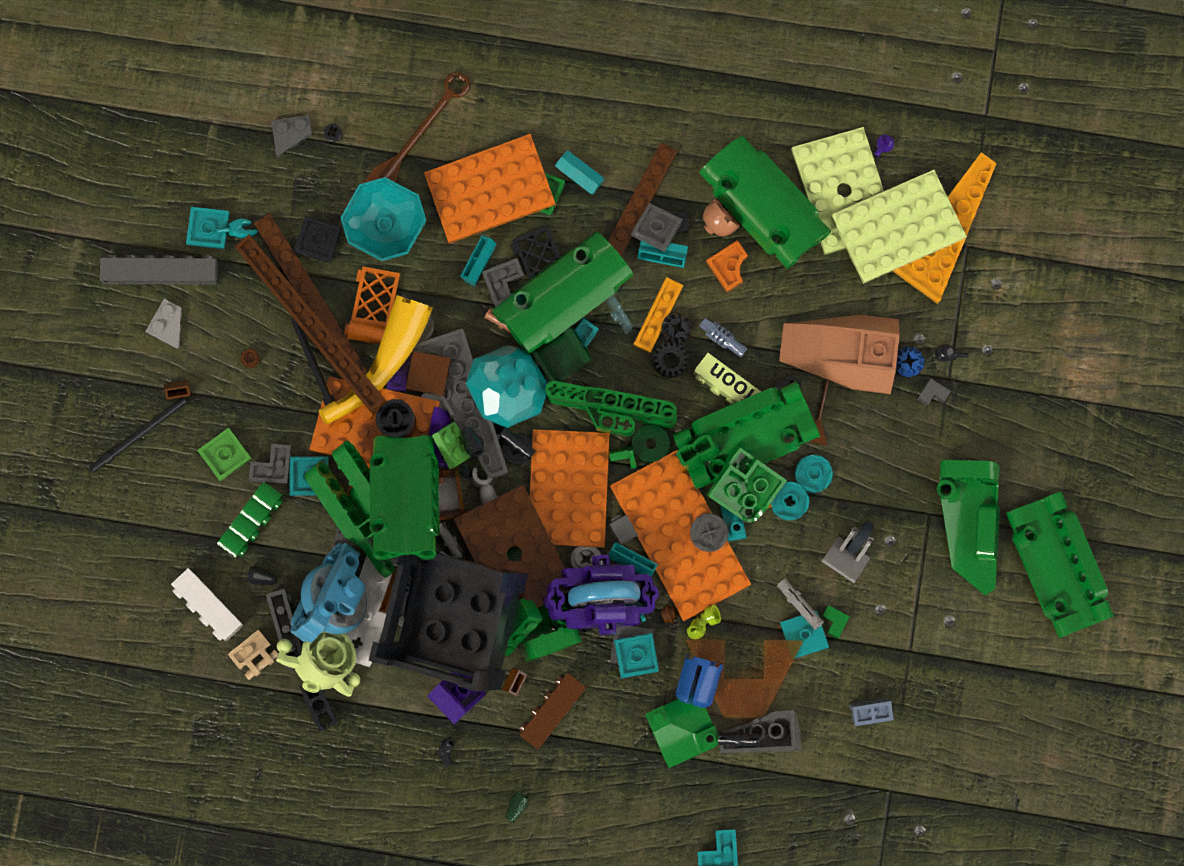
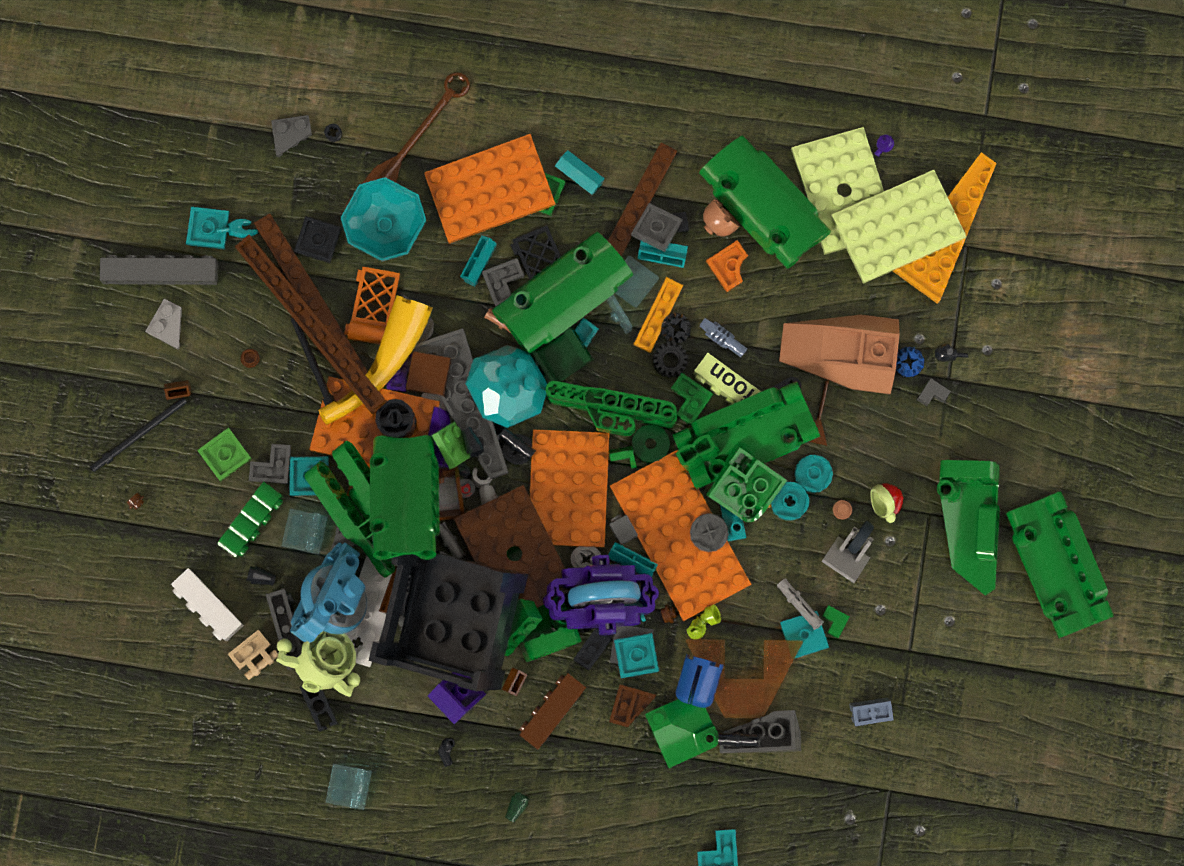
(135, 501): none -> reddish brown plate
(304, 531): none -> clear light blue plate
(348, 786): none -> clear light blue plate
(467, 488): none -> dark grey tile
(592, 649): none -> black hinge
(629, 705): none -> reddish brown wing
(639, 285): none -> clear light blue plate
(695, 397): none -> green plate
(842, 509): none -> nougat plate
(886, 501): none -> yellowish green piece

